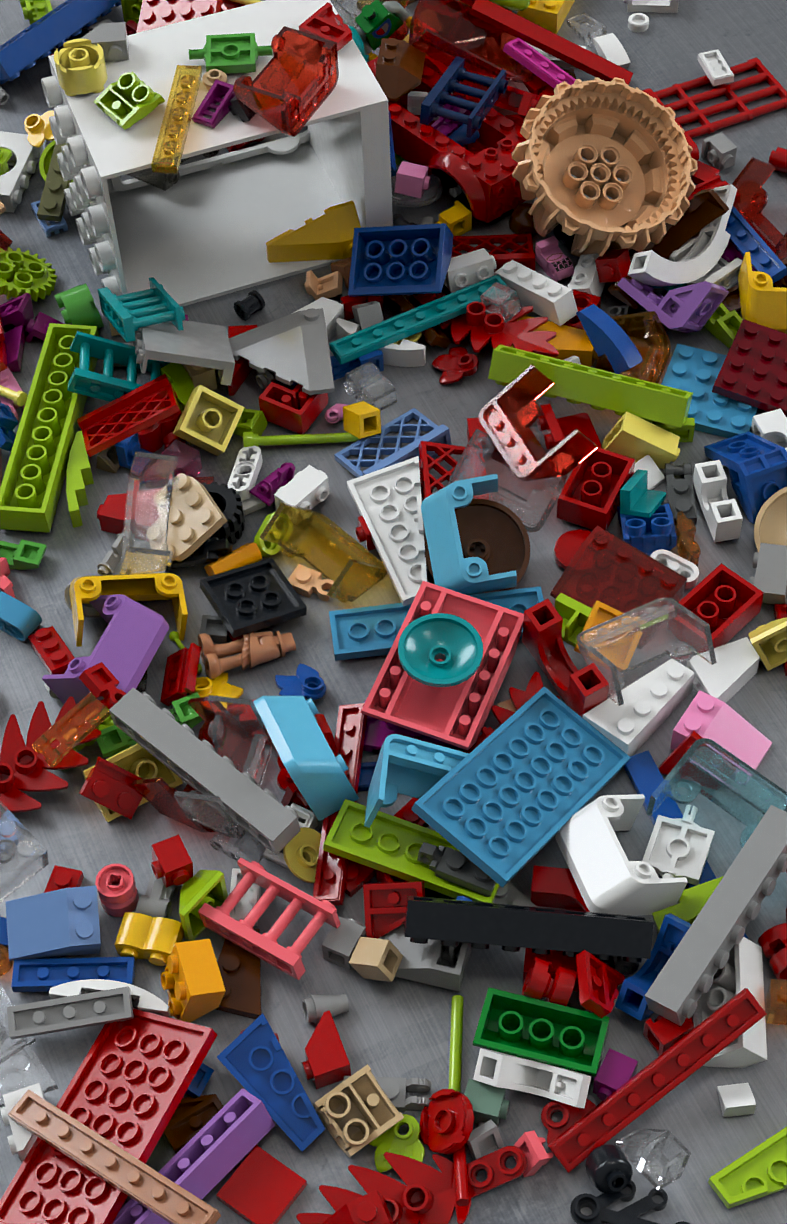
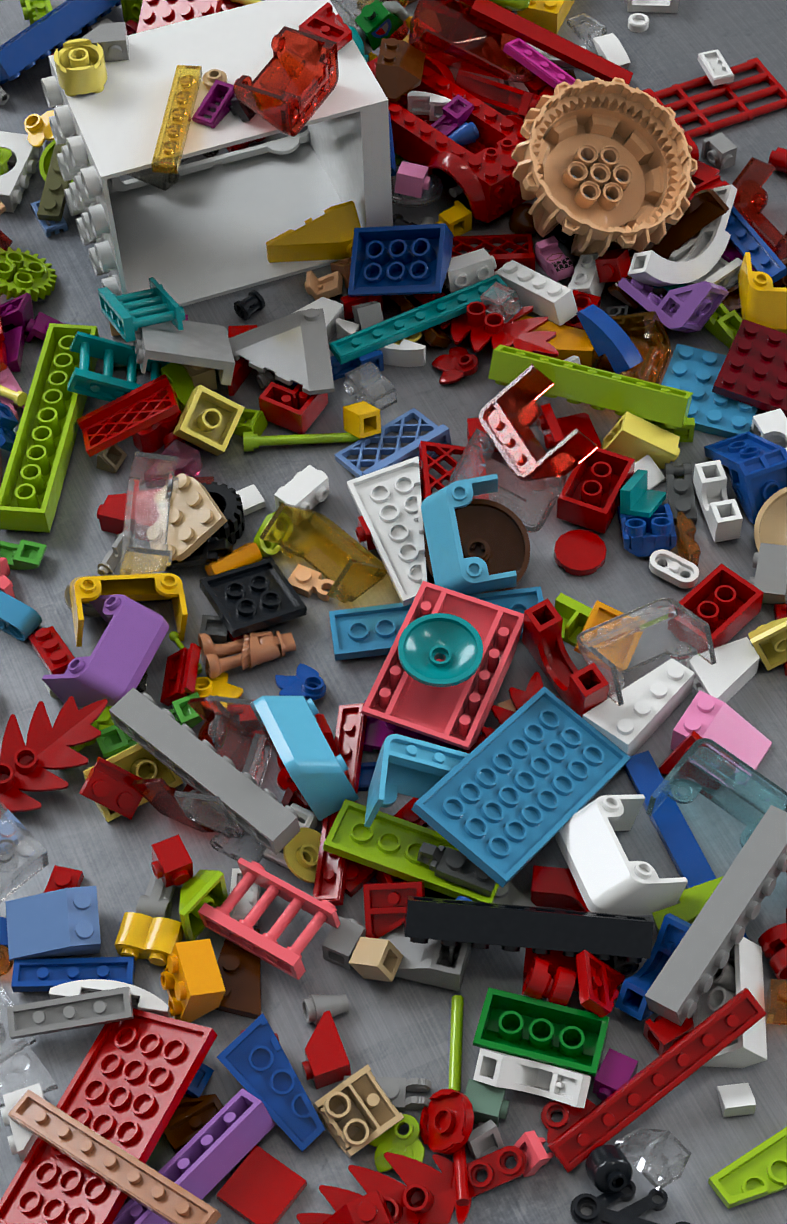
(71, 729): clear orange plate -> none
(77, 477): lime slope -> none
(79, 307): bright green brick -> none
(102, 683): red plate -> none
(117, 889): coral wheel -> none
(126, 450): blue bracket -> none
(128, 100): lime slope -> none
(231, 52): bright green plate -> none
(242, 465): white beam -> none
(268, 487): magenta hinge -> none
(335, 413): bright pink arm -> none
(449, 84): dark blue fence -> none
(617, 575): clear red slope -> none
(679, 847): white plate -> none

